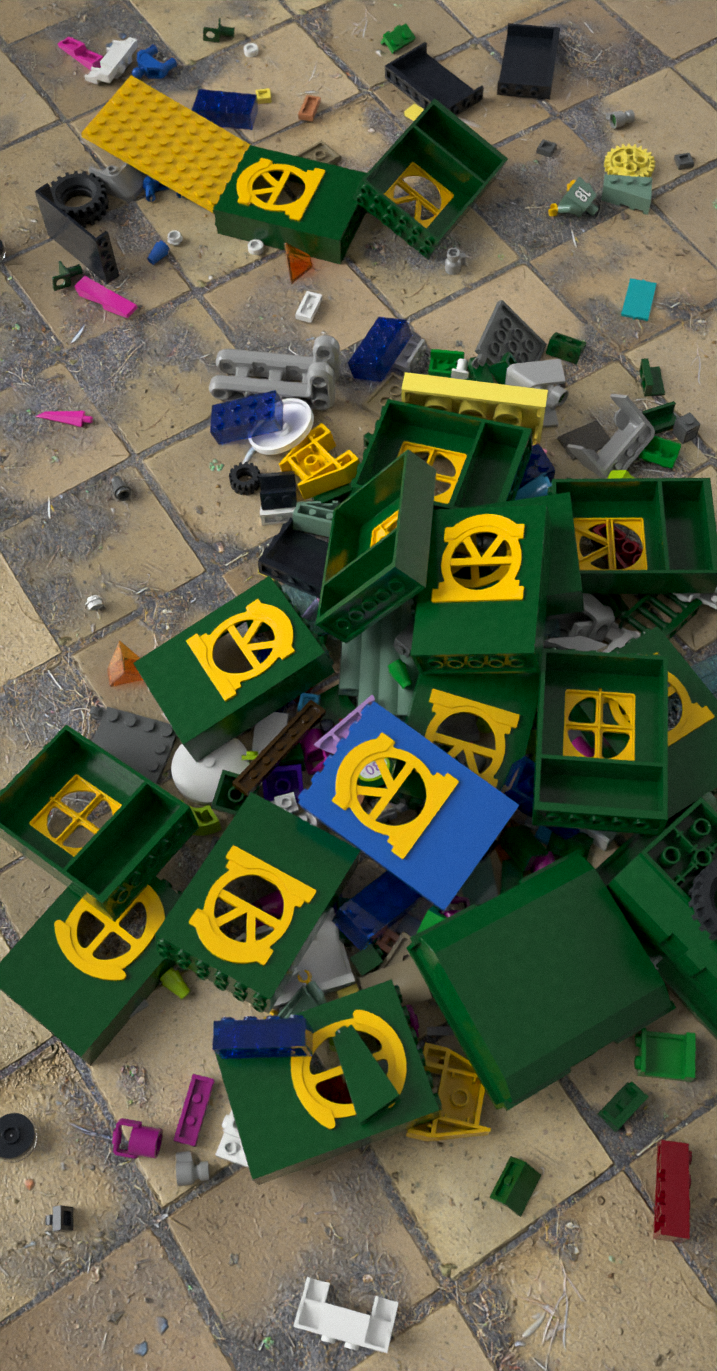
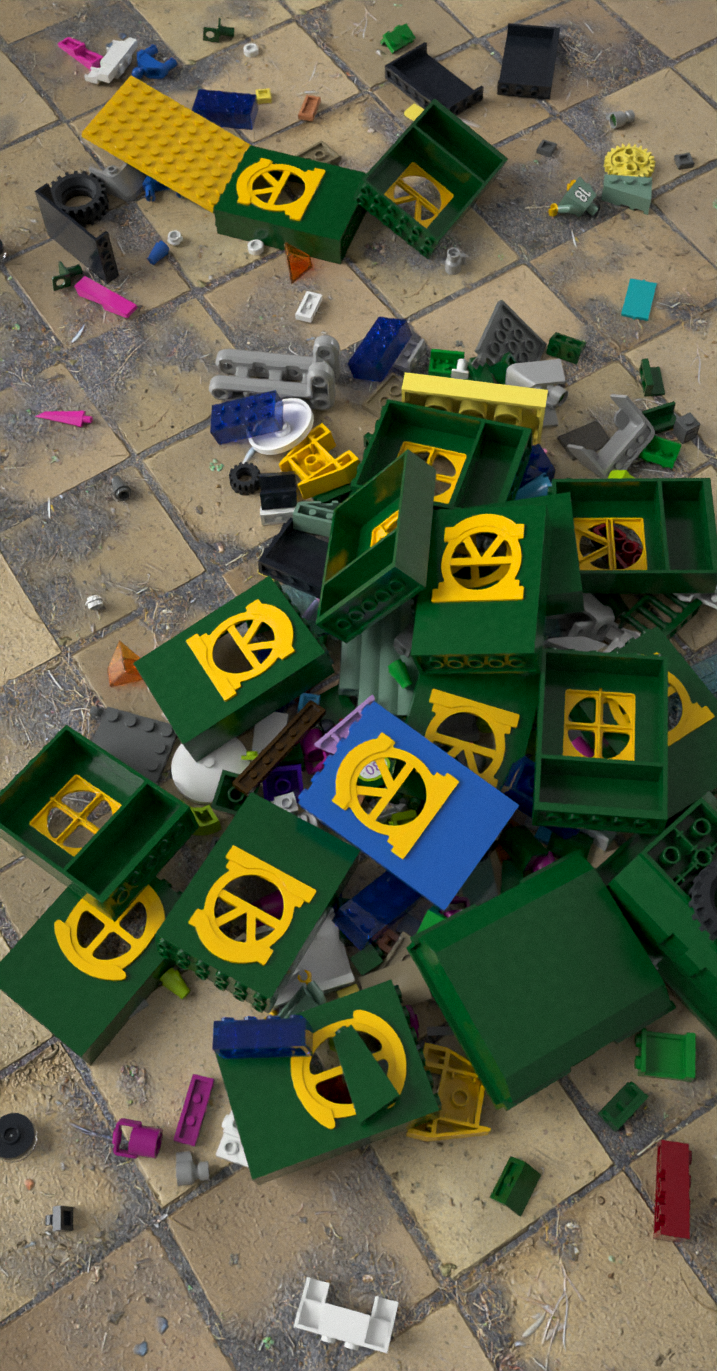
(402, 818): none -> lime bracket

